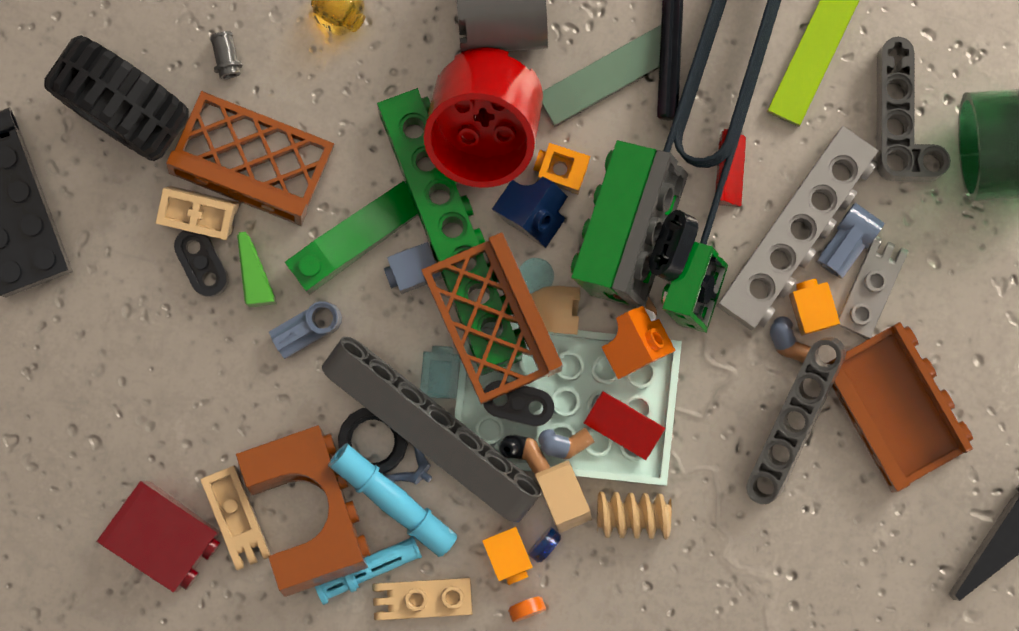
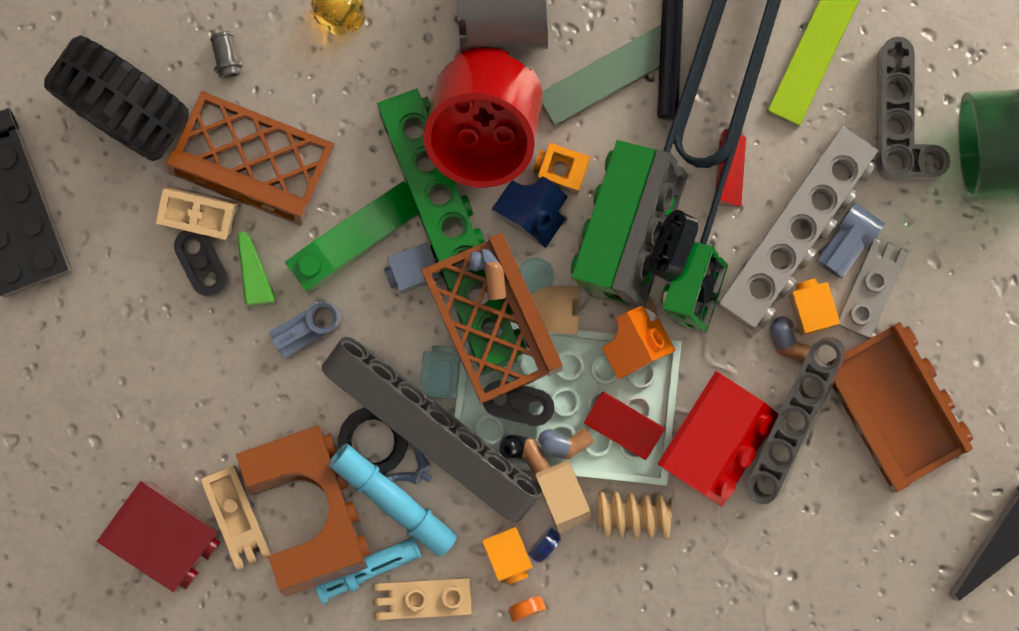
(493, 270): none -> medium nougat arm
(718, 439): none -> red slope

